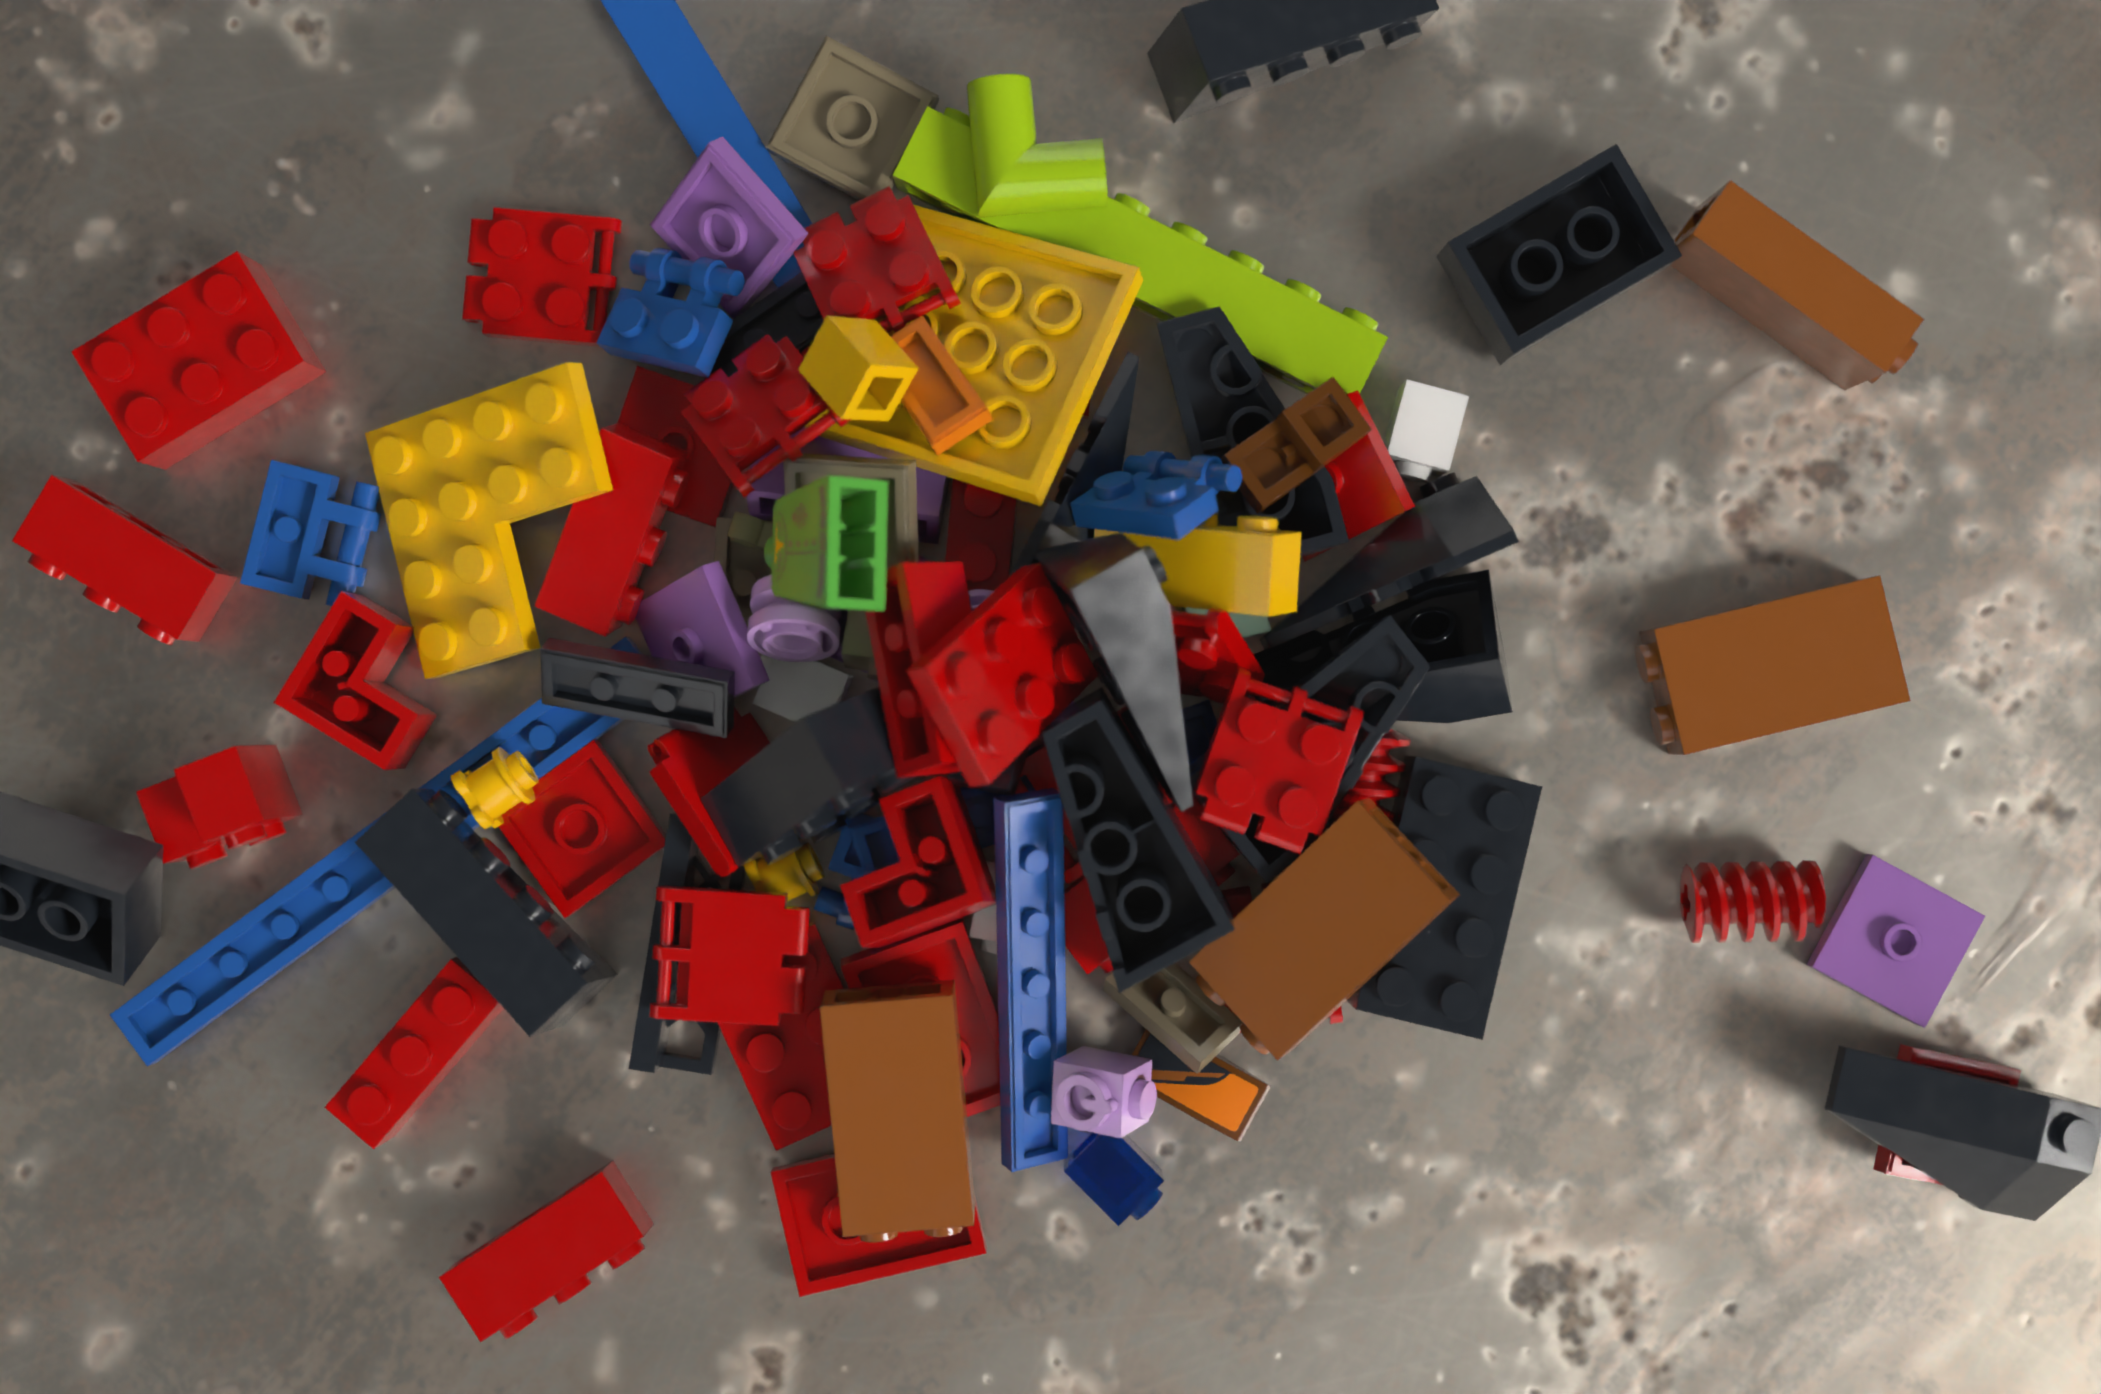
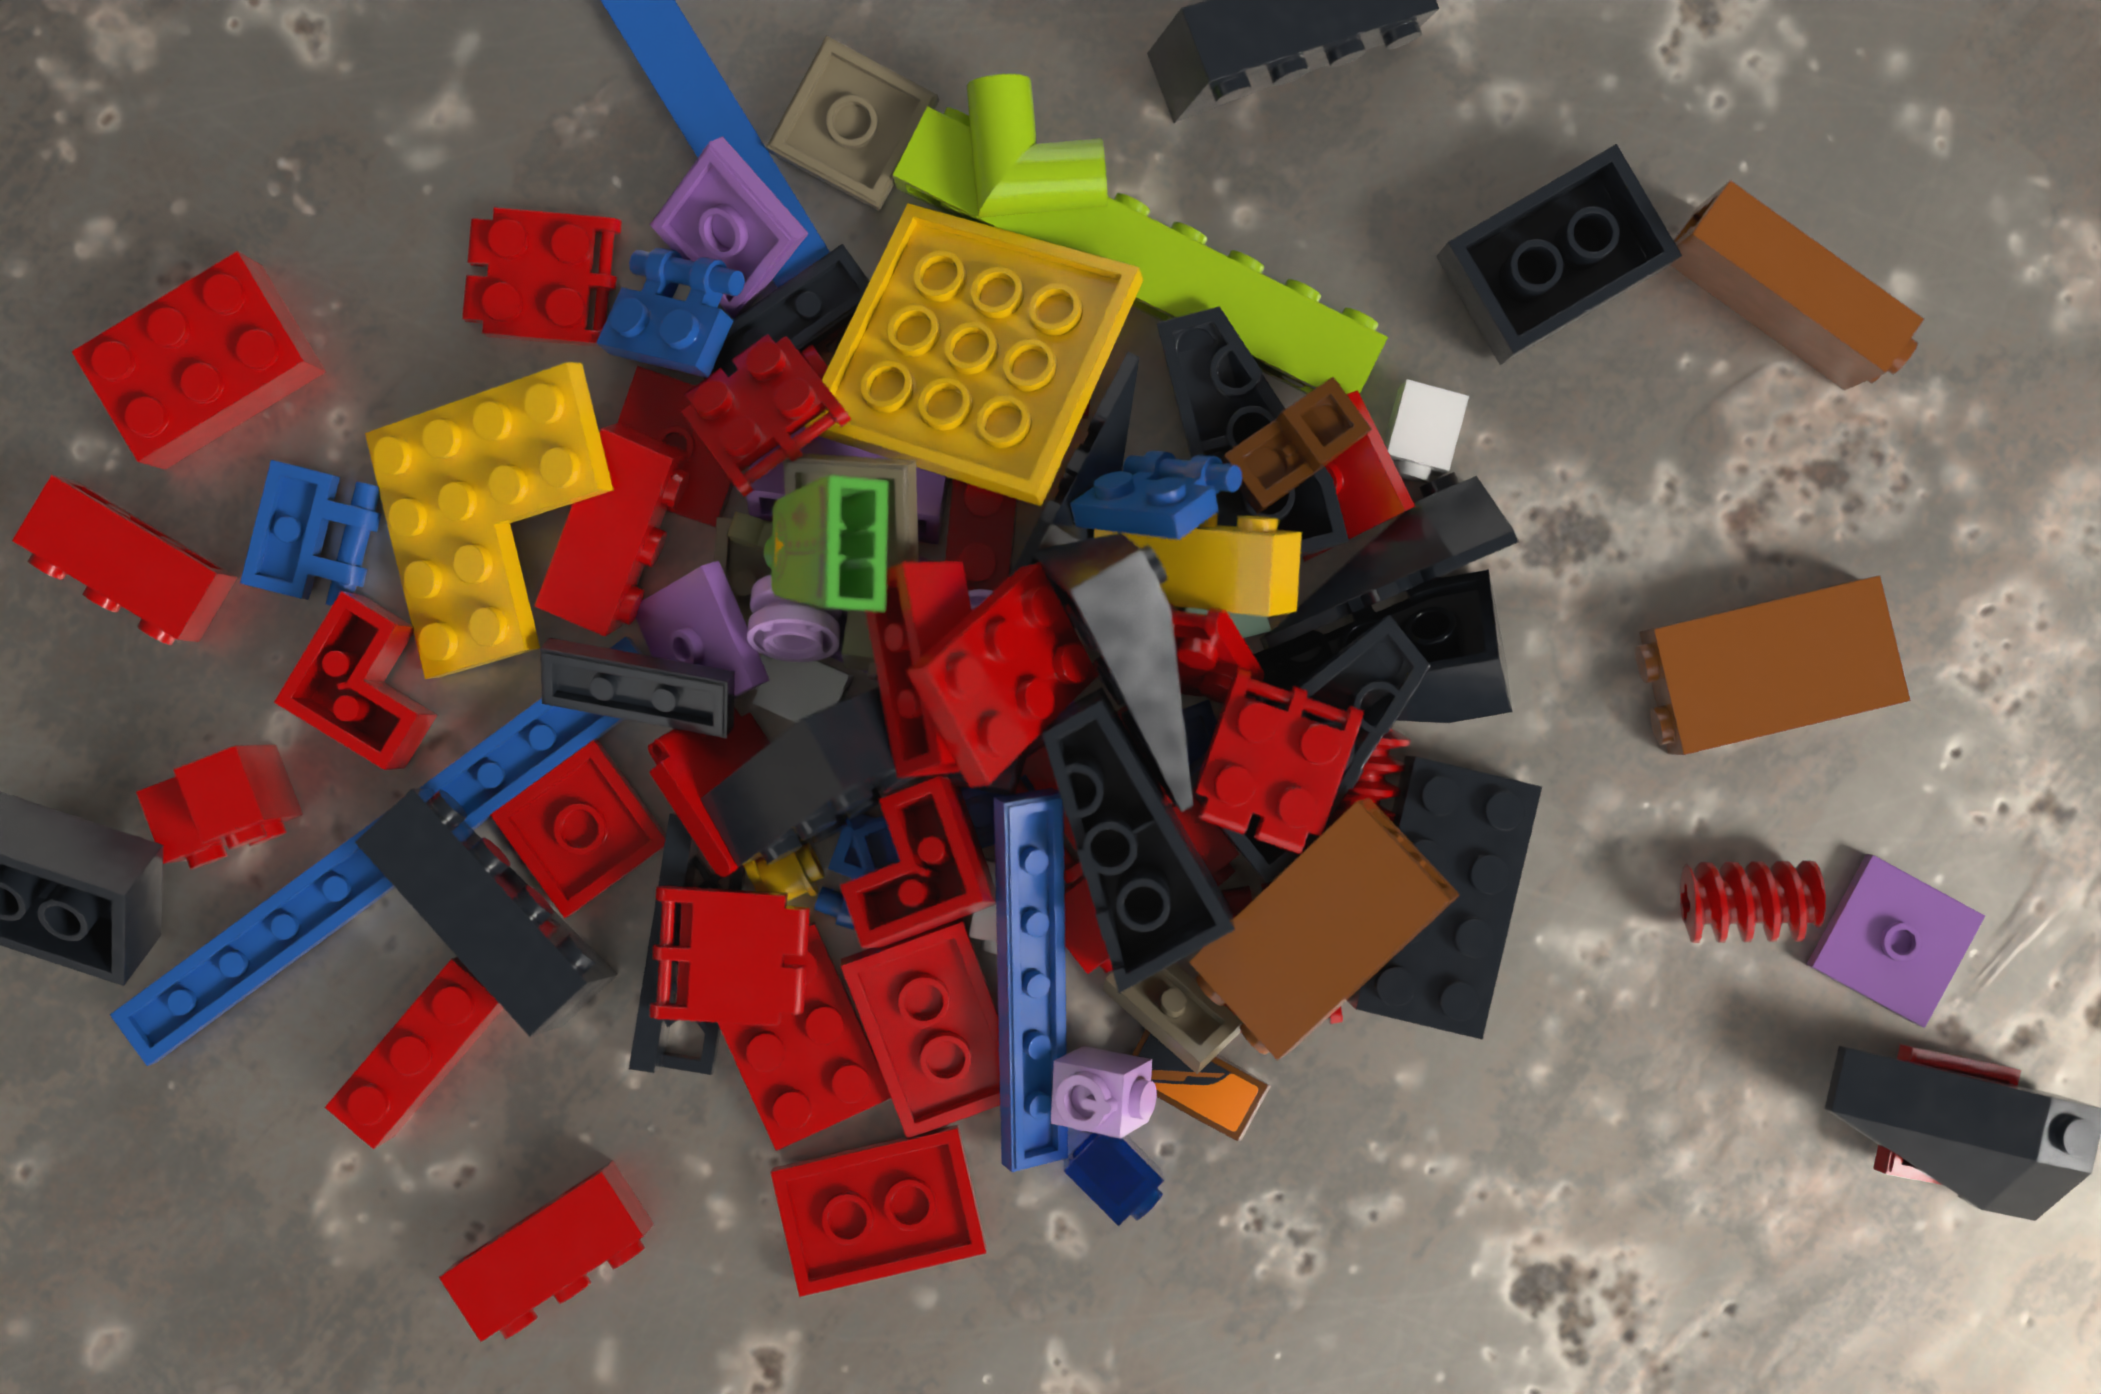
(496, 786): yellow brick -> none
(858, 369): yellow brick -> none
(874, 263): red plate -> none
(898, 1109): dark orange brick -> none
(939, 394): orange tile -> none

